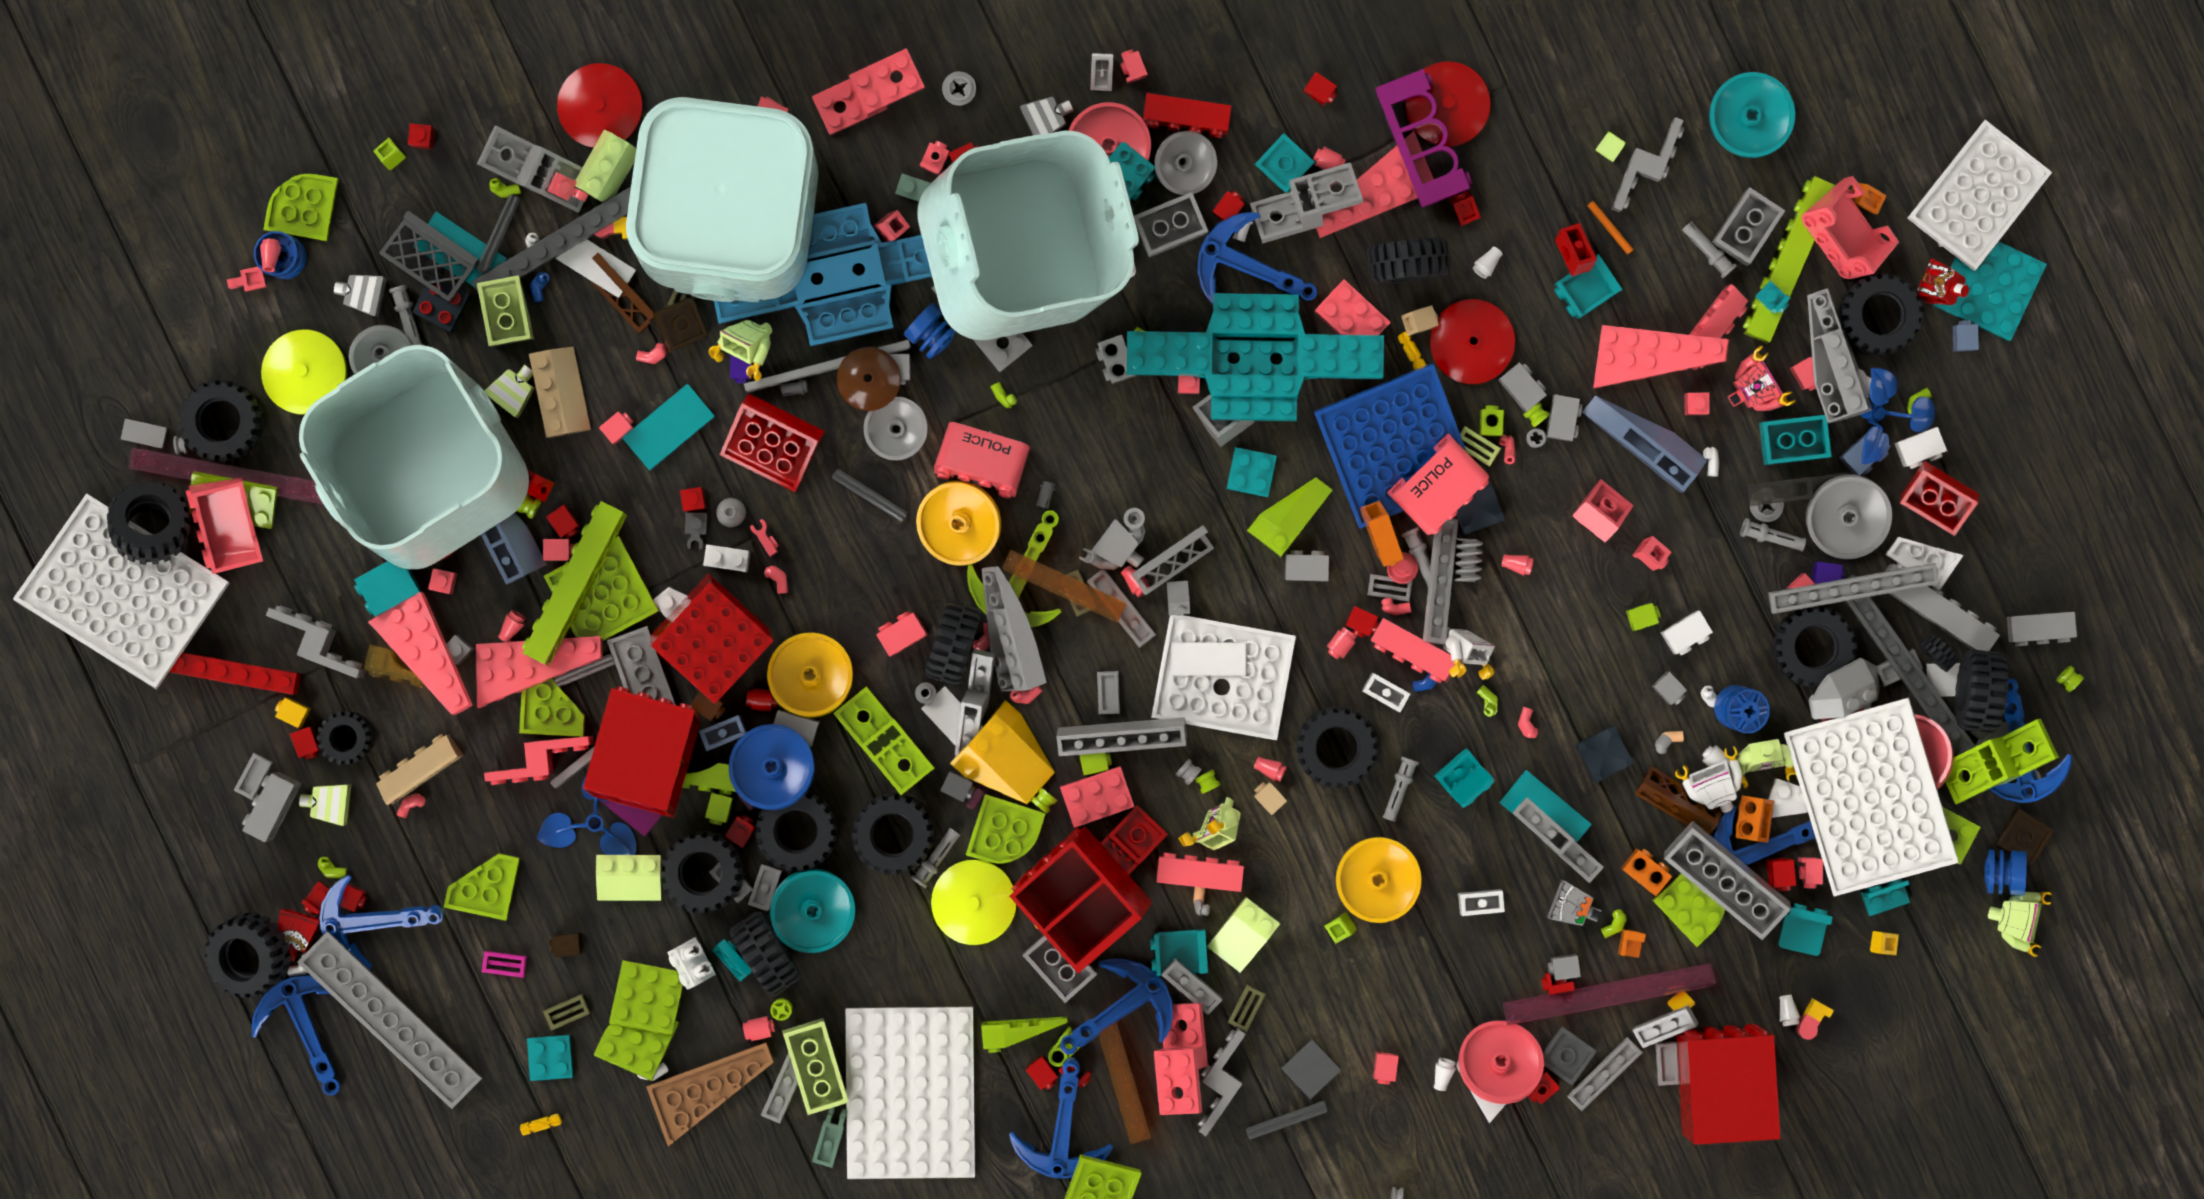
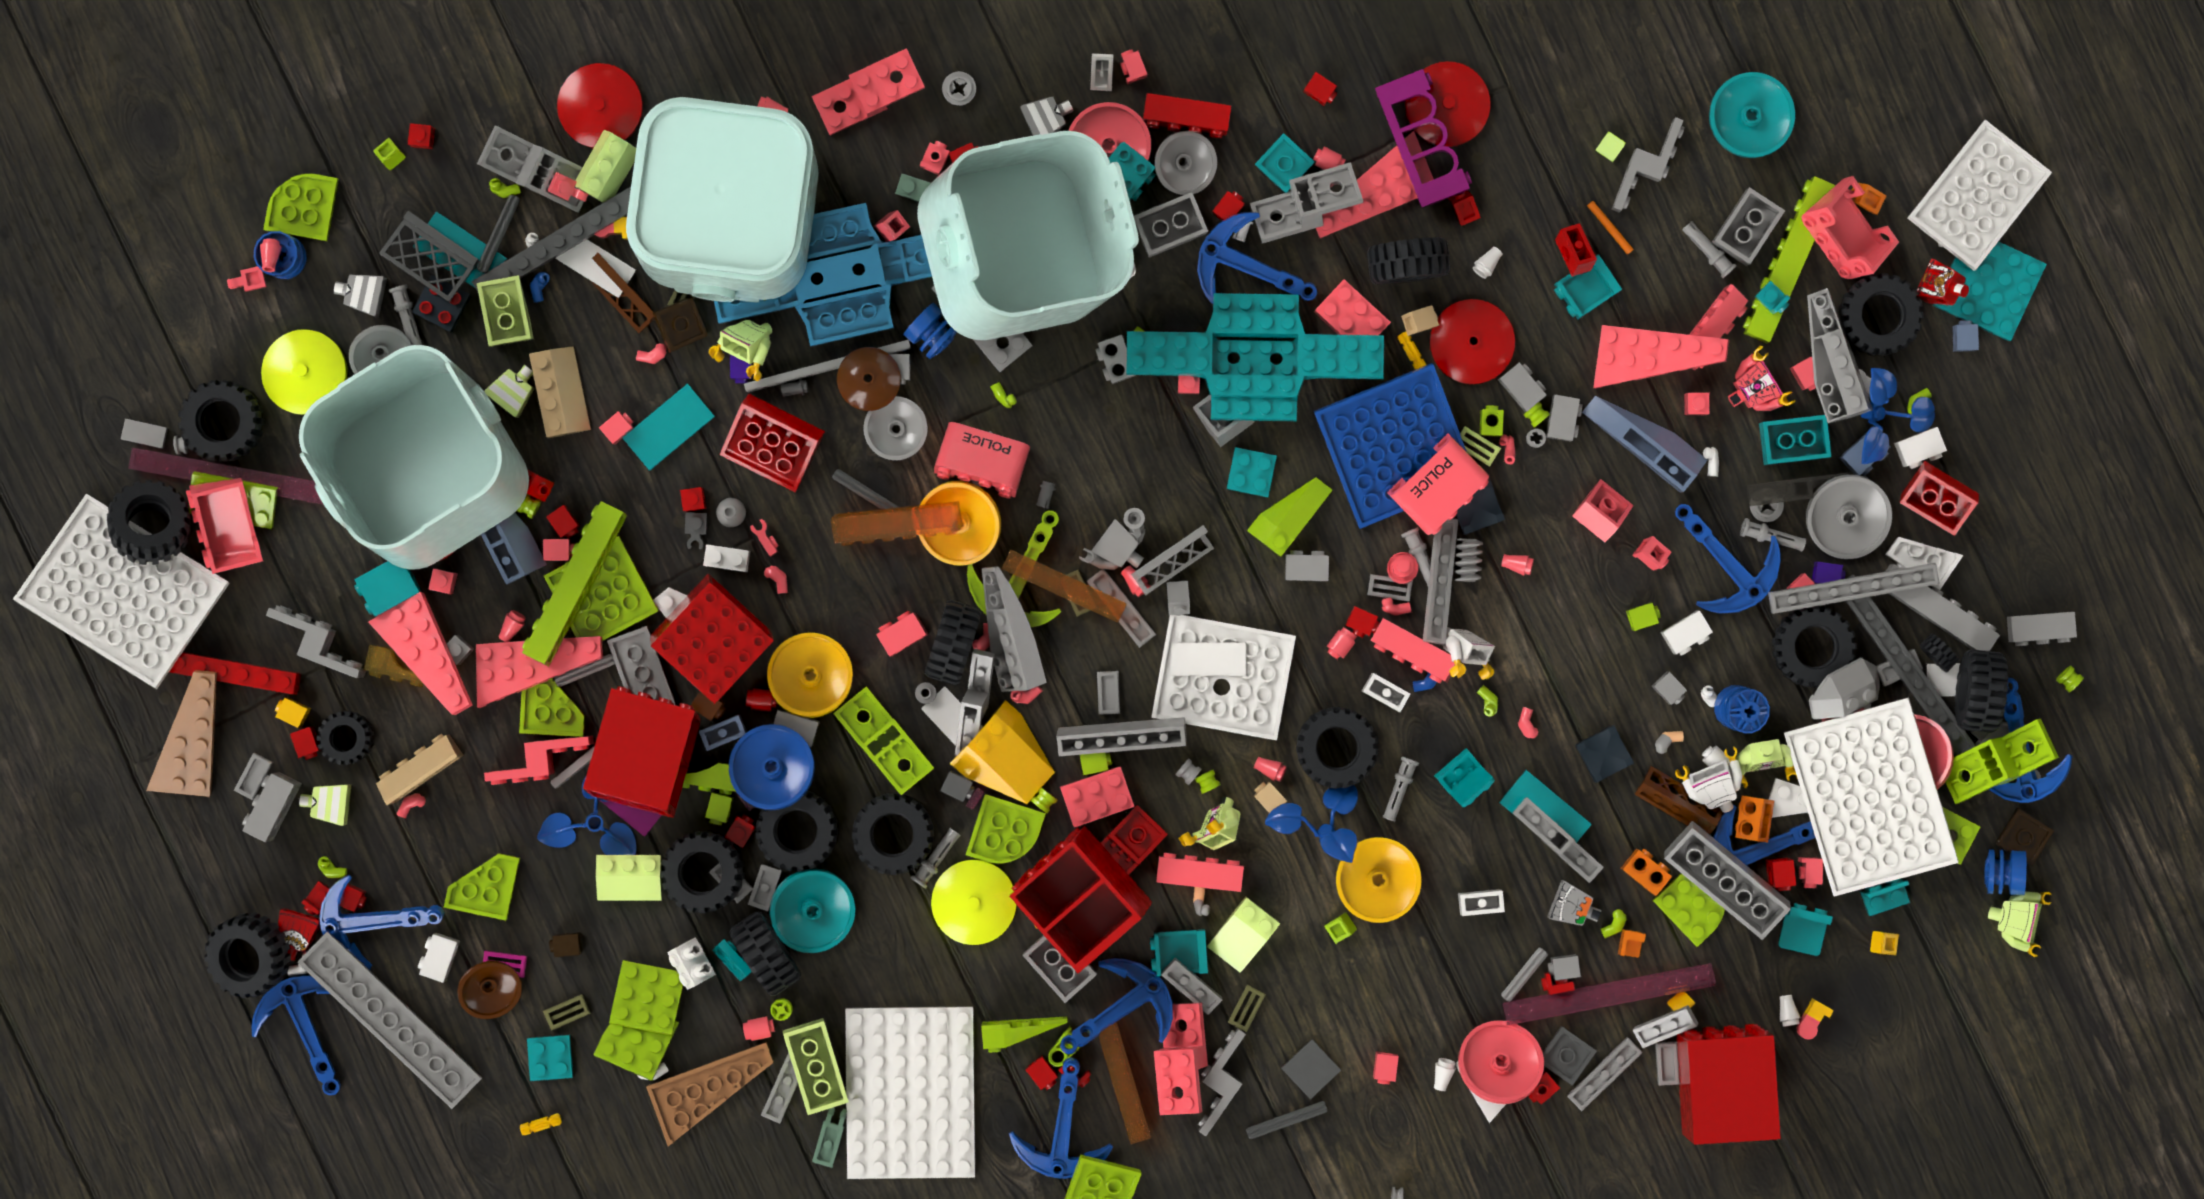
(188, 751): none -> medium nougat wing
(438, 957): none -> white brick
(491, 999): none -> reddish brown dish
(896, 522): none -> clear orange brick
(1339, 843): none -> blue plant
(1381, 534): orange brick -> none
(1524, 974): none -> light grey axle
(1743, 579): none -> blue piece

